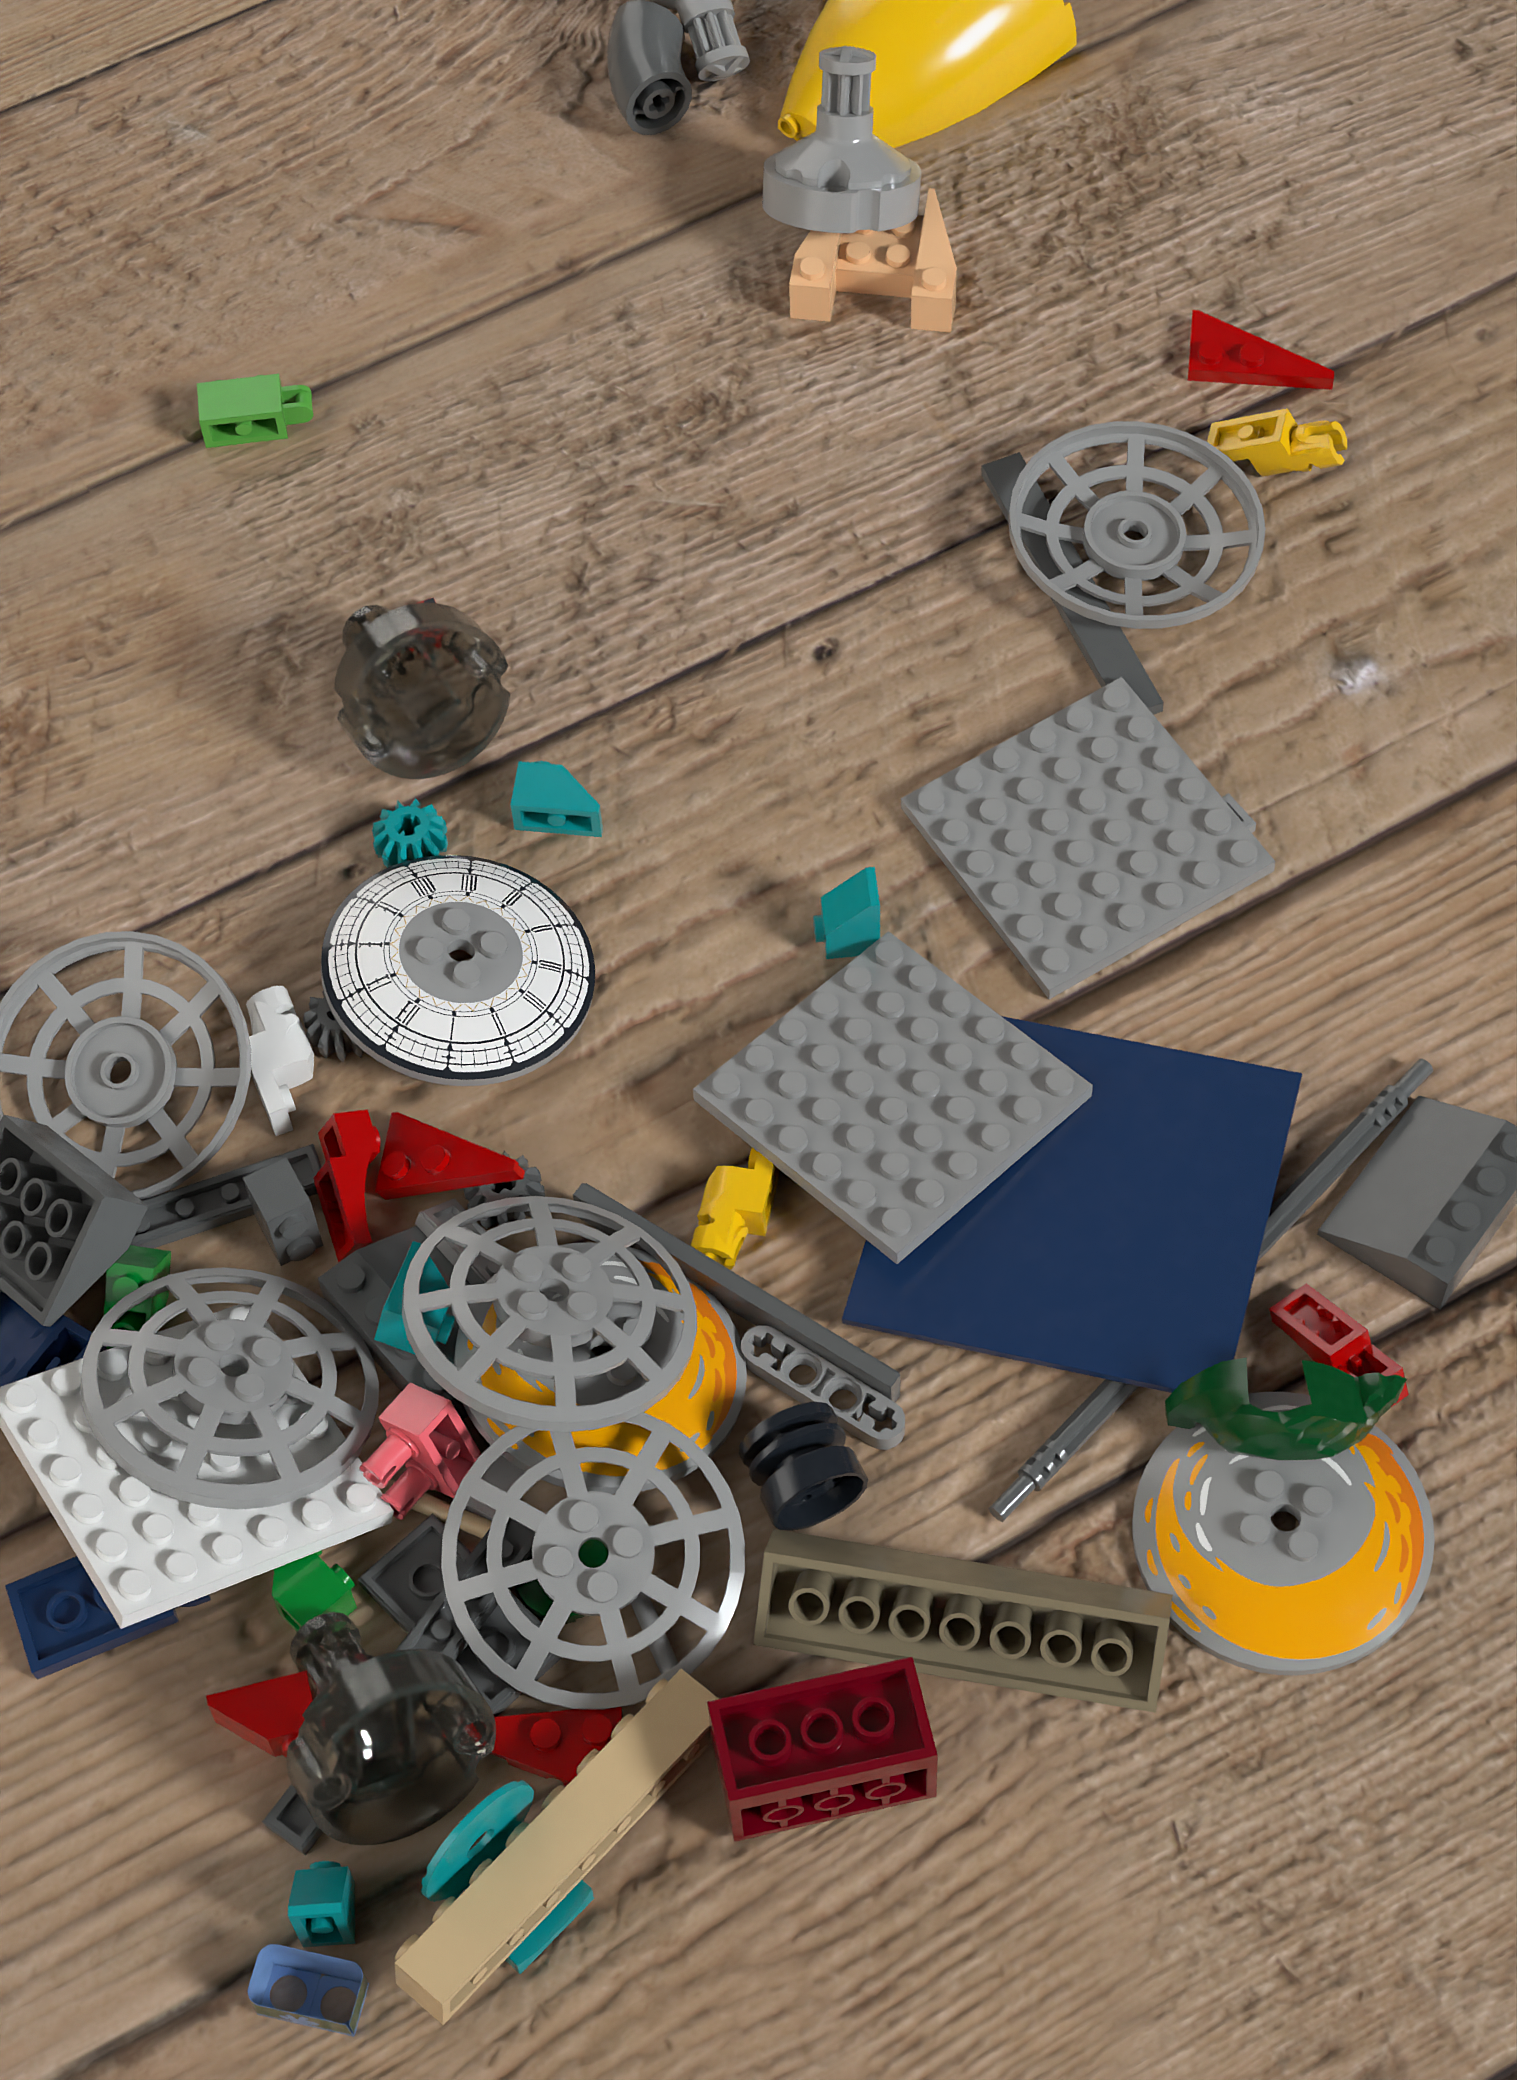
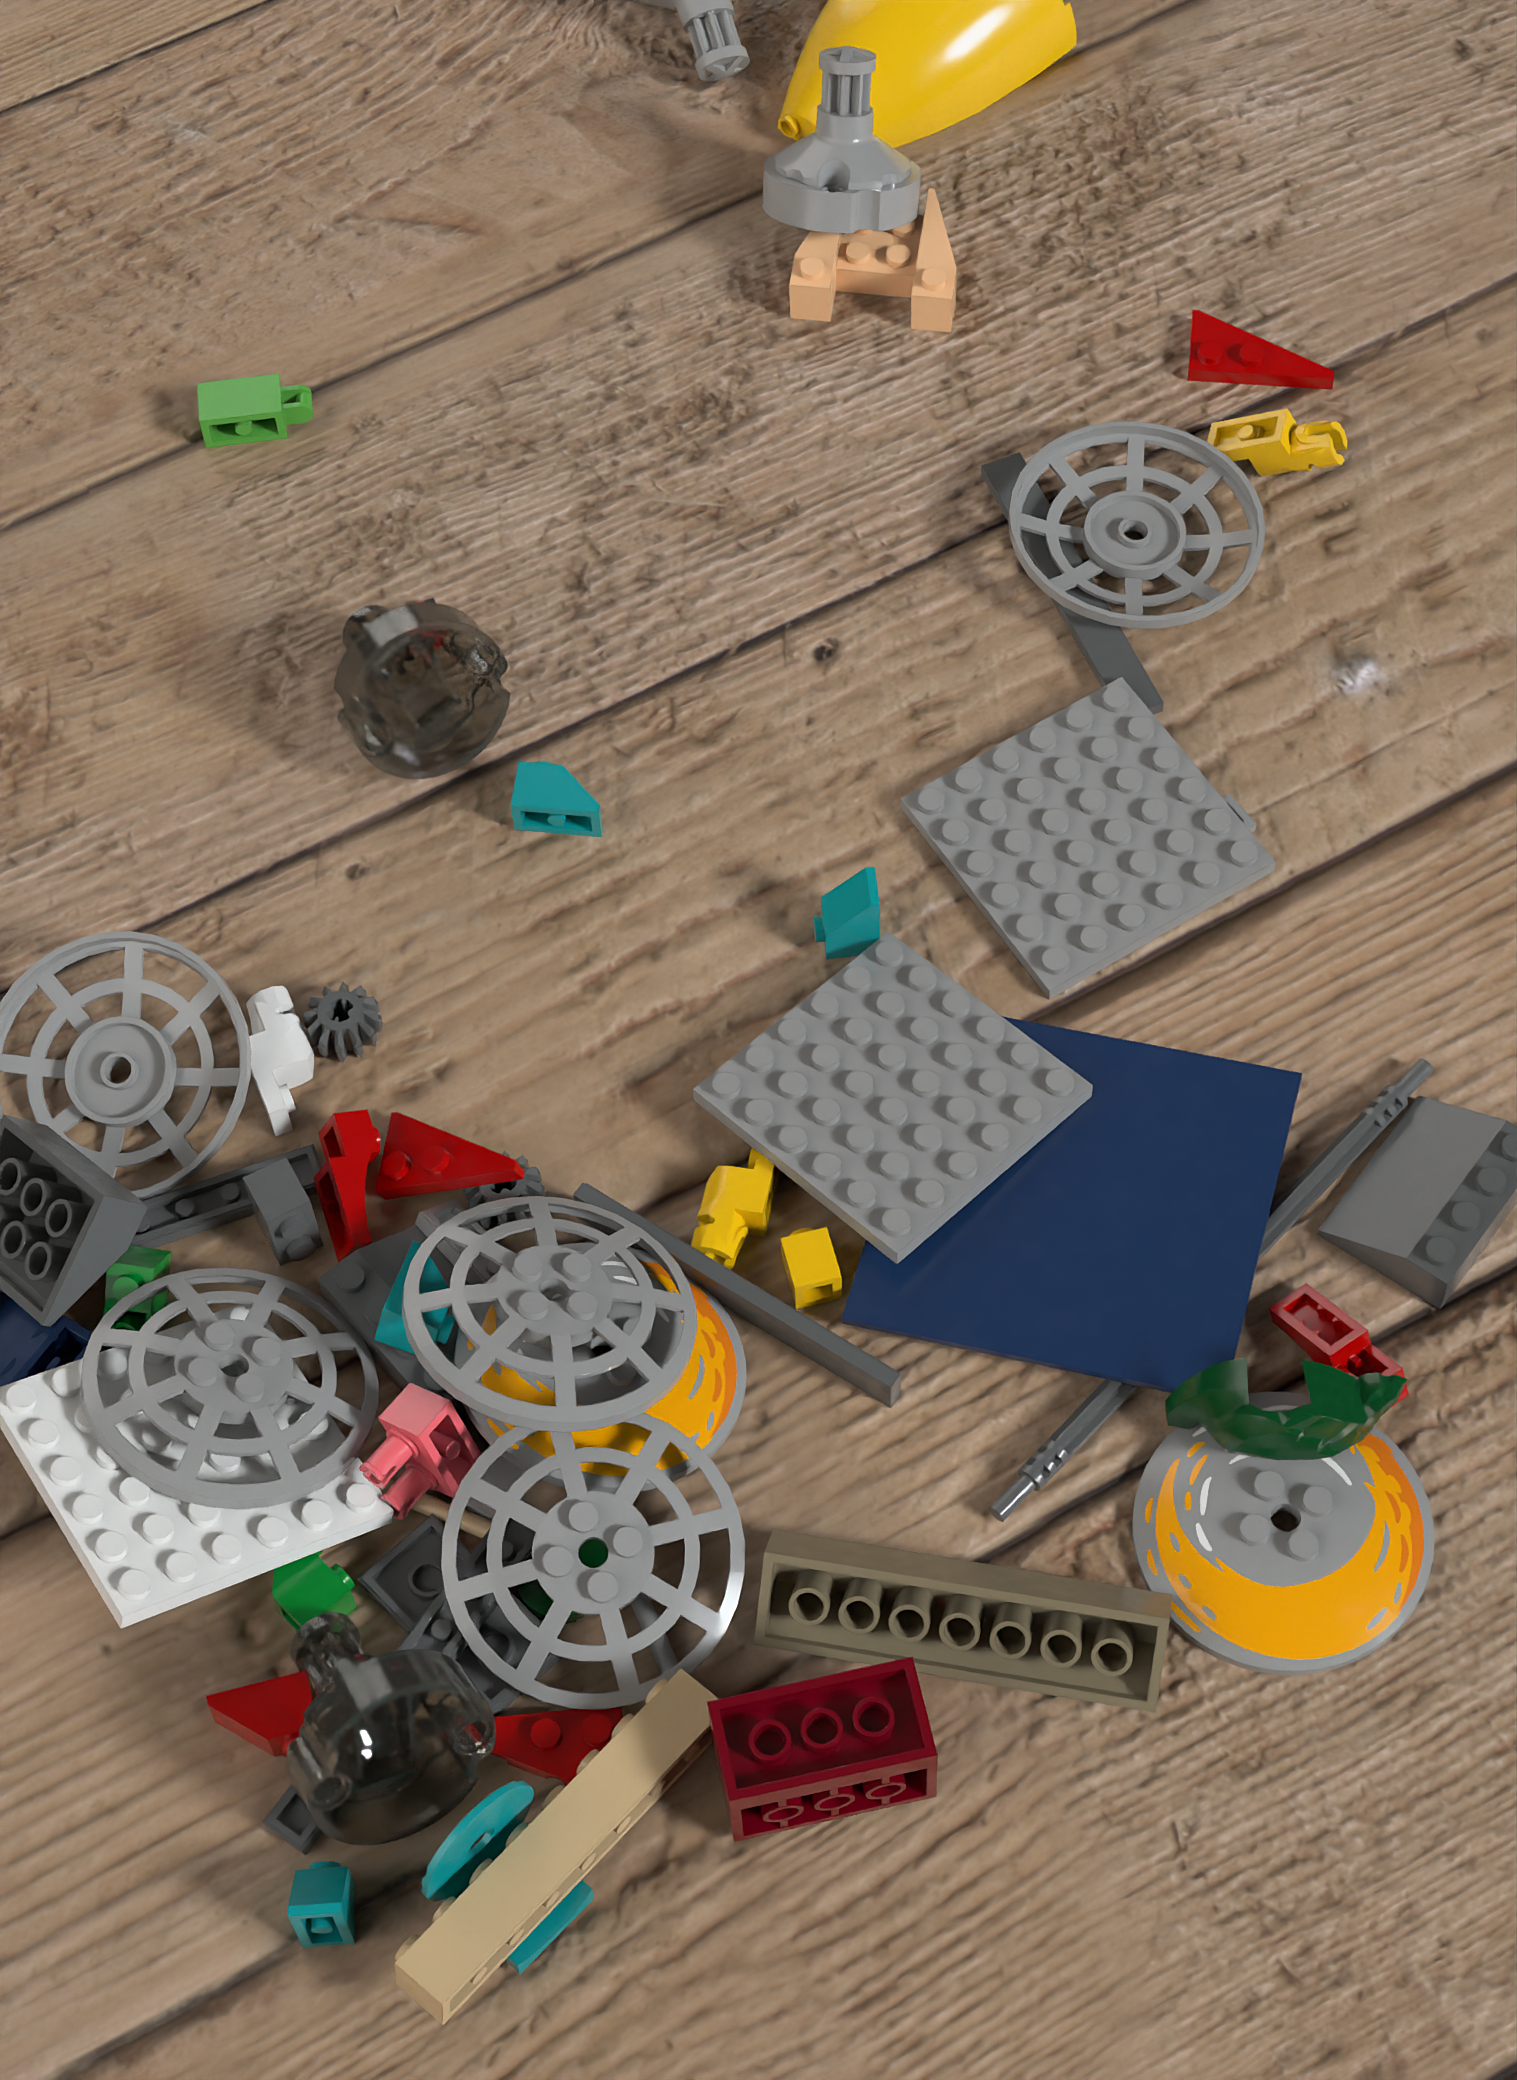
(67, 1619): dark blue tile -> none
(280, 1961): medium blue piece -> none
(409, 833): teal gear -> none
(447, 1018): dish -> none
(647, 67): dark grey brick -> none
(803, 1466): black wheel -> none
(811, 1267): none -> yellow brick
(827, 1381): light grey beam -> none

